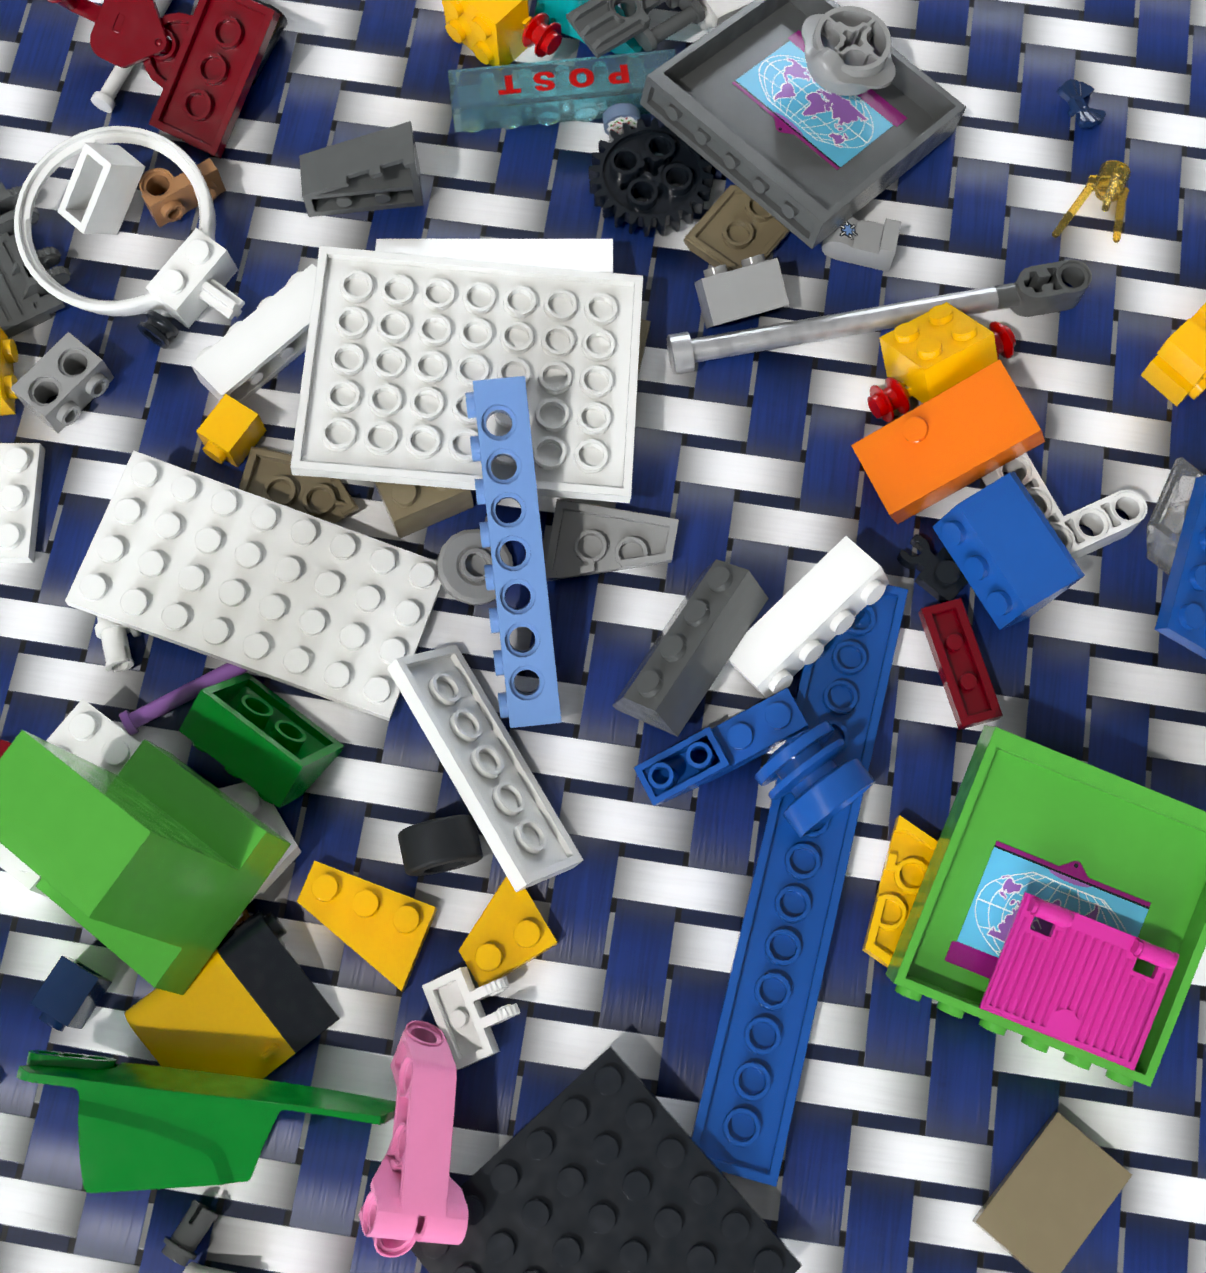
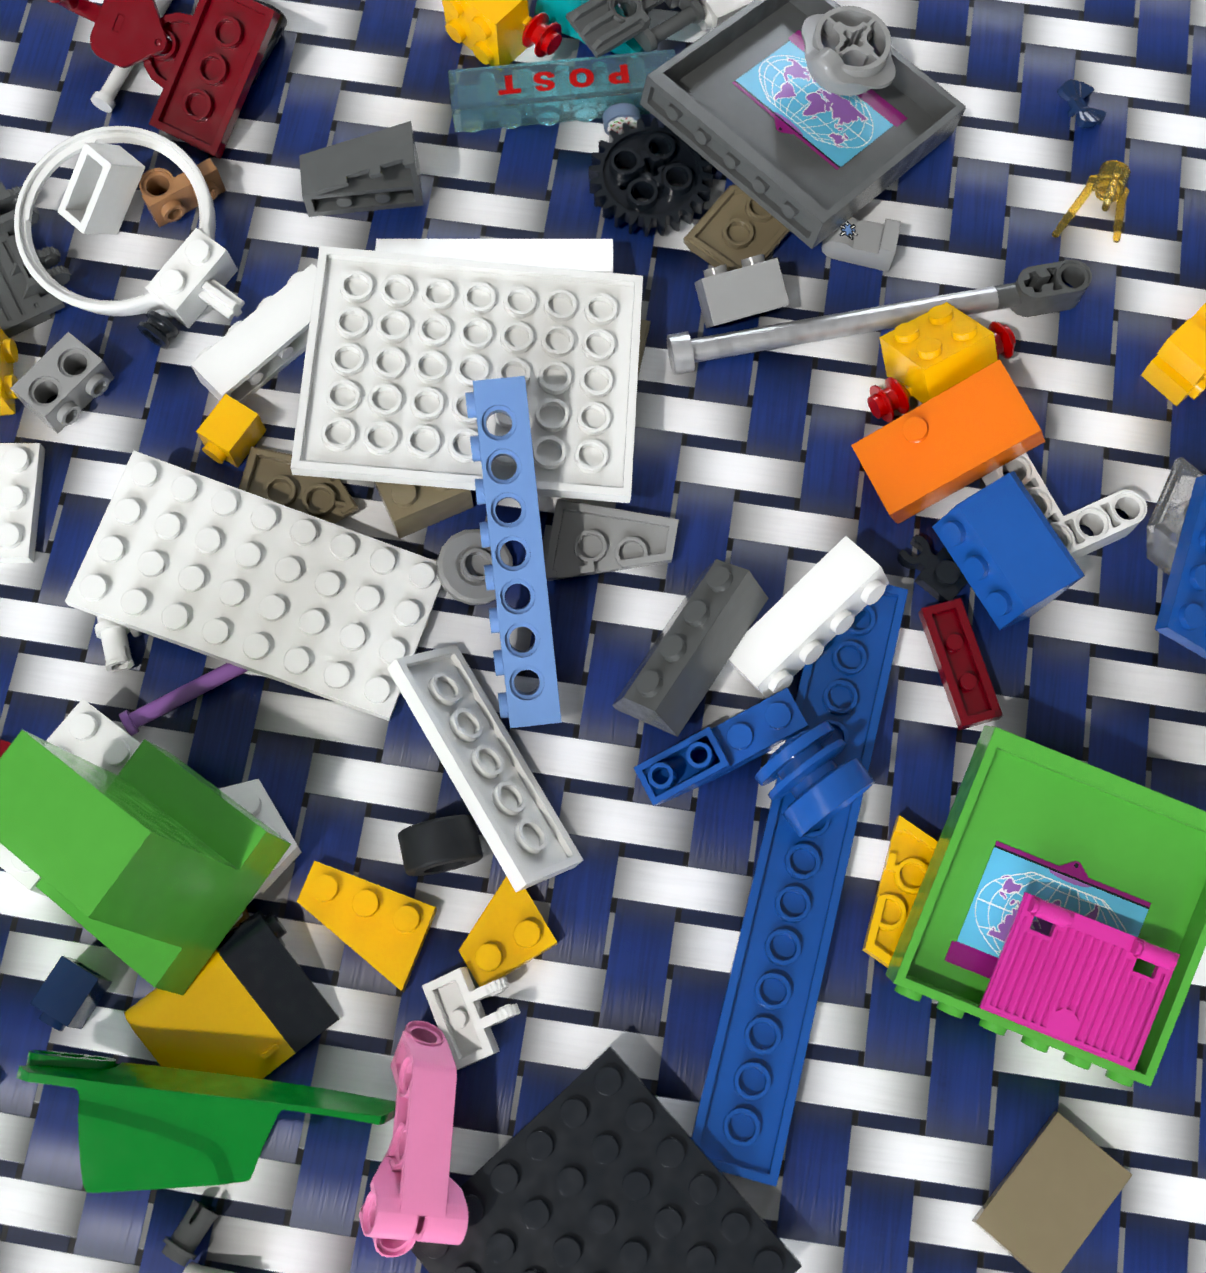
(259, 738): green slope -> none

